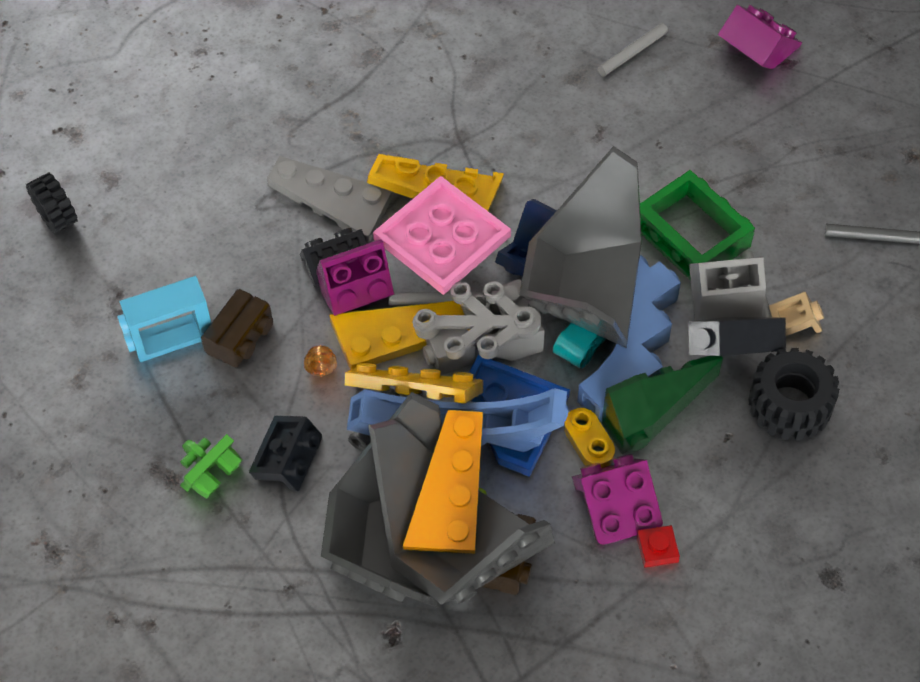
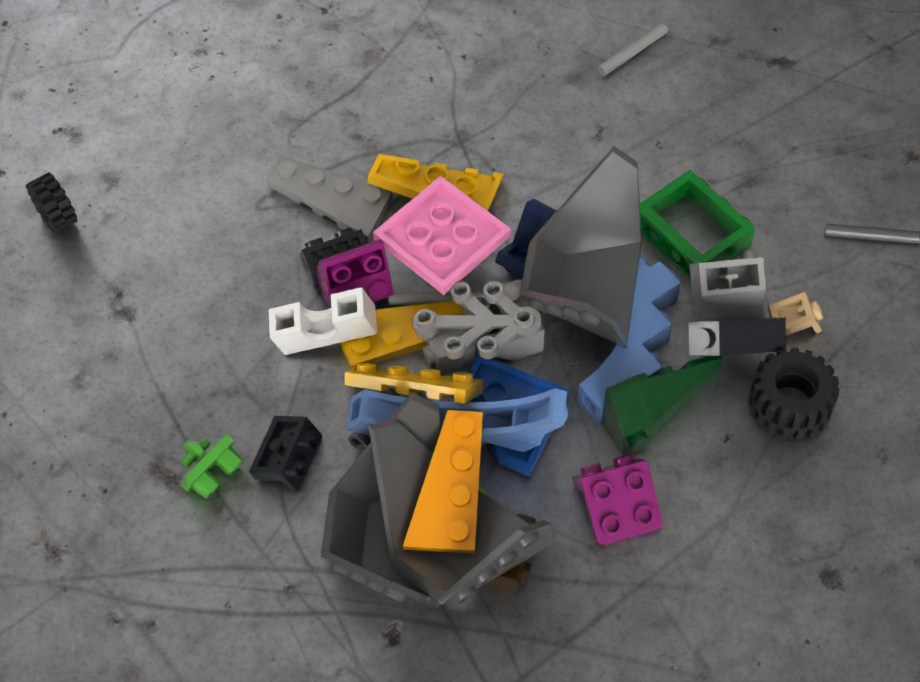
(159, 306): medium azure window -> none
(237, 328): dark brown brick -> none
(300, 329): none -> white arch
(320, 361): clear orange plate -> none
(577, 345): teal piece -> none
(587, 436): yellow plate -> none
(658, 546): red plate -> none
(759, 36): magenta slope -> none

